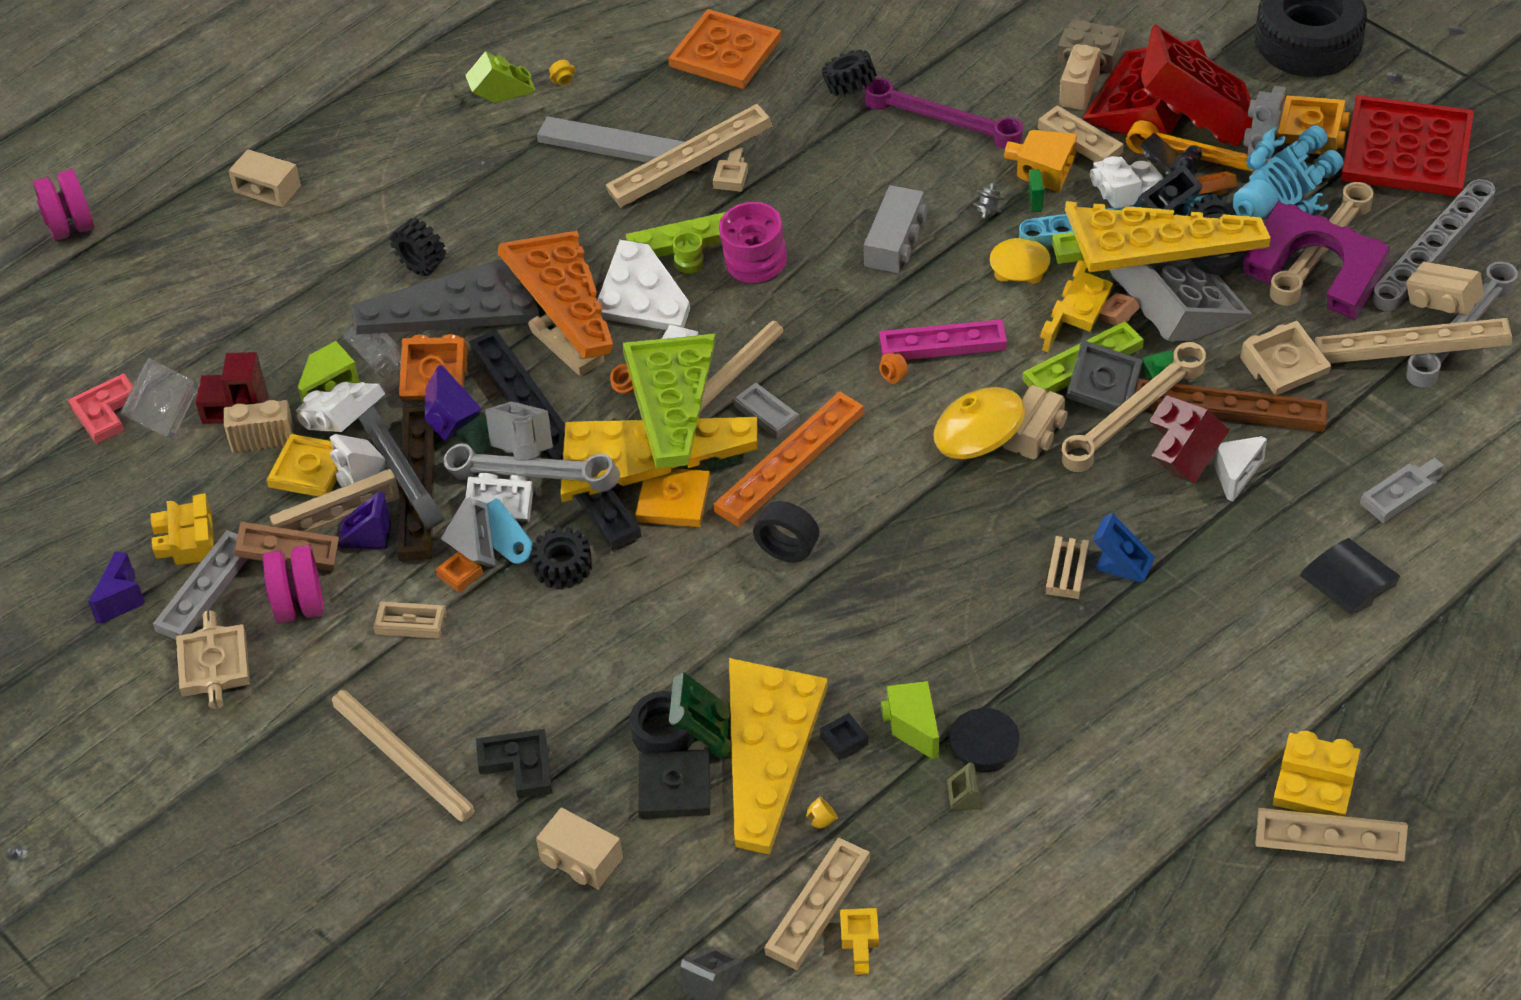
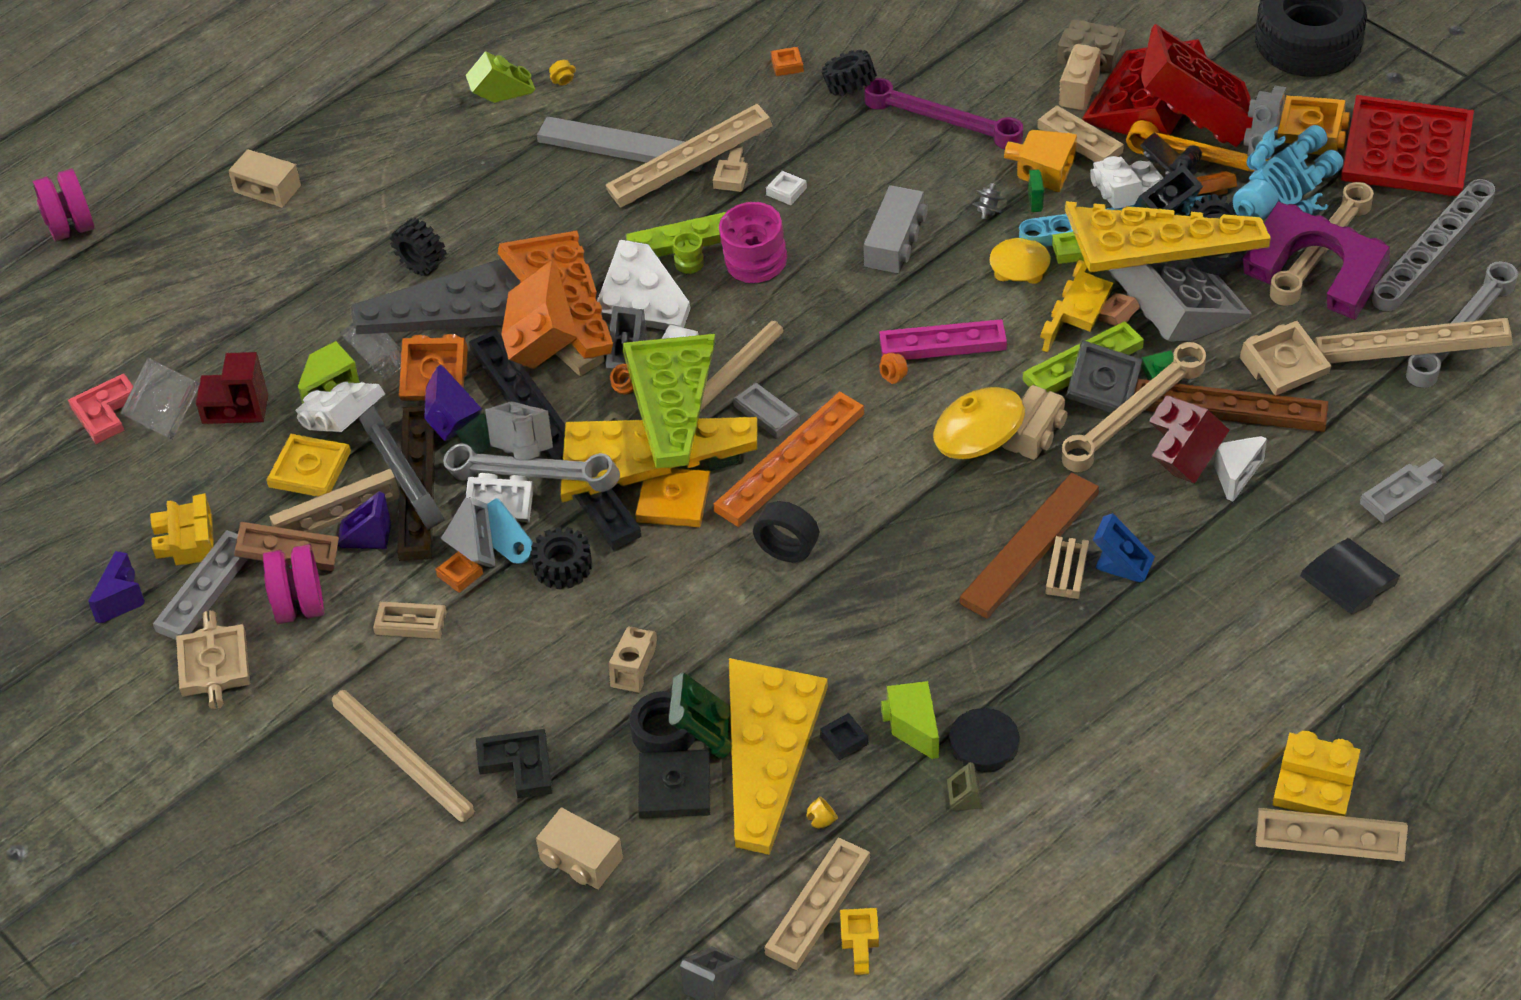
(258, 425): tan brick -> none
(355, 459): white slope -> none
(537, 318): none -> orange slope
(625, 326): none -> dark grey slope
(632, 659): none -> tan leg
(725, 48): orange plate -> none
(786, 188): none -> white tile
(787, 61): none -> orange tile
(1028, 545): none -> dark orange tile
(1445, 288): tan brick -> none

